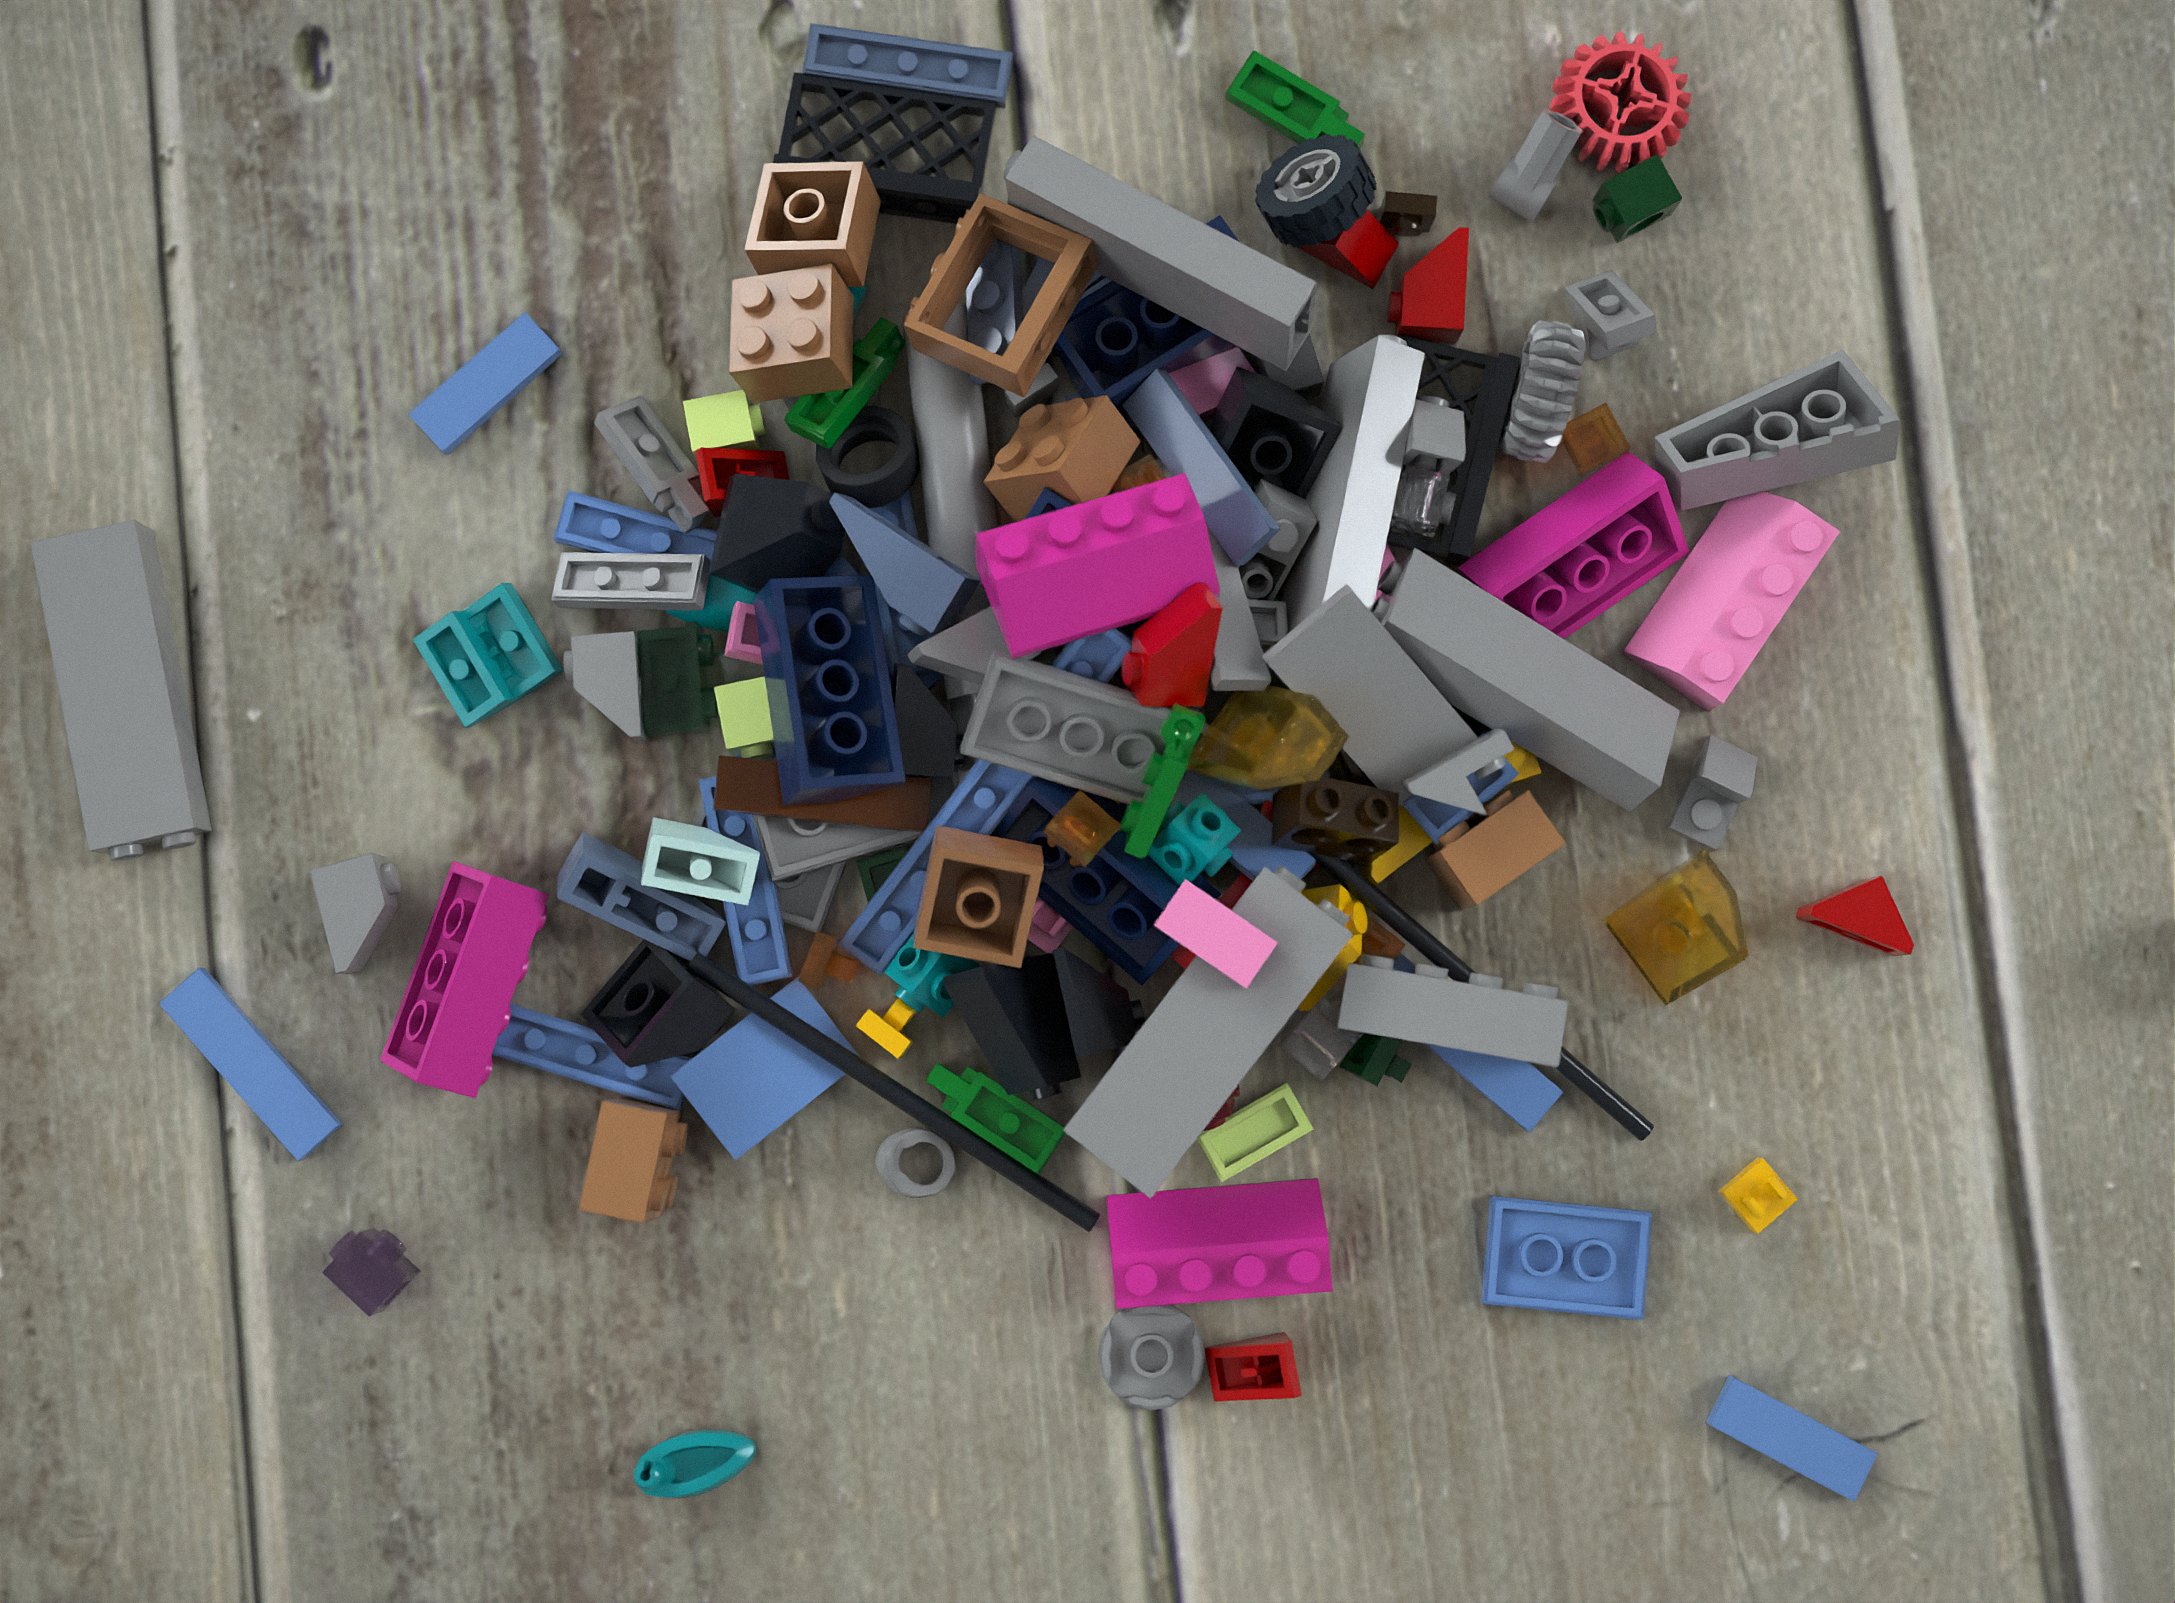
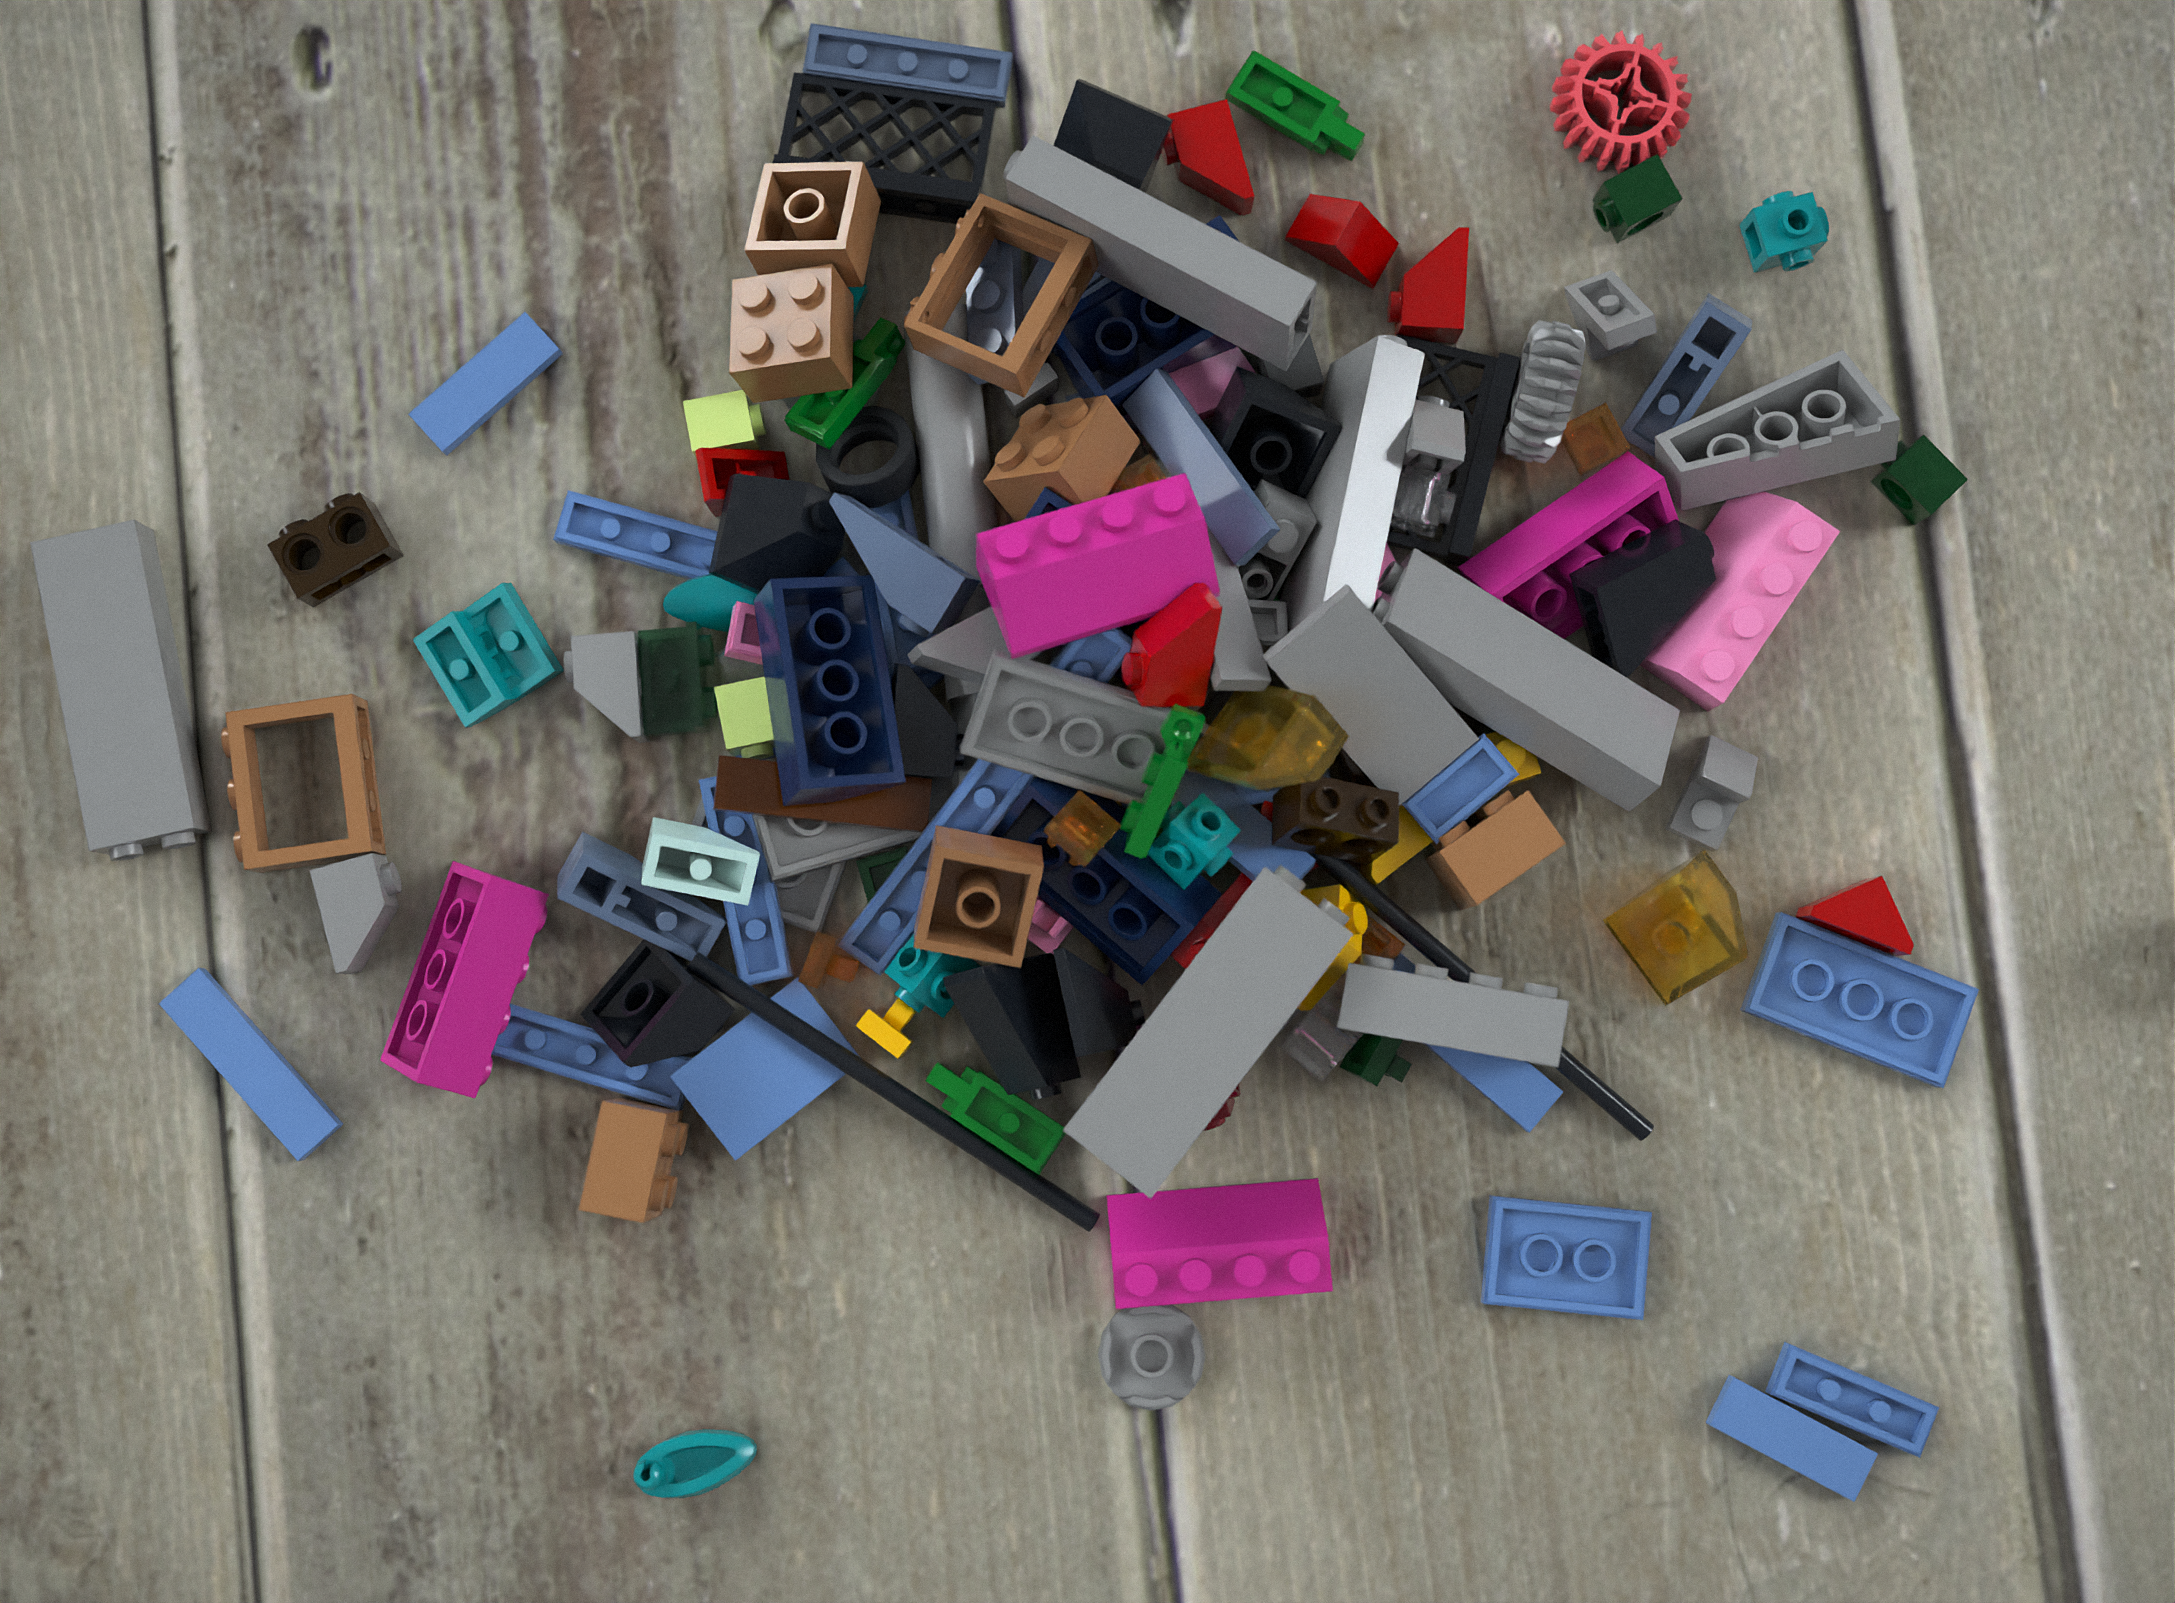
(339, 562): none -> dark brown brick
(357, 779): none -> medium nougat window
(370, 1269): clear purple brick -> none
(631, 581): light grey tile -> none
(654, 461): light grey hinge -> none
(888, 1162): light grey piece -> none
(1113, 134): none -> black slope
(1209, 155): none -> red slope
(1216, 933): bright pink tile -> none
(1253, 1369): red slope -> none
(1254, 1132): yellowish green tile -> none
(1316, 190): black wheel -> none
(1407, 213): dark brown plate -> none
(1447, 778): light grey slope -> none
(1531, 174): light grey piece -> none
(1642, 592): none -> black slope
(1687, 372): none -> sand blue slope
(1757, 1195): yellow tile -> none
(1784, 231): none -> teal brick
(1852, 1399): none -> medium blue tile
(1859, 1000): none -> medium blue tile
(1918, 479): none -> dark green brick

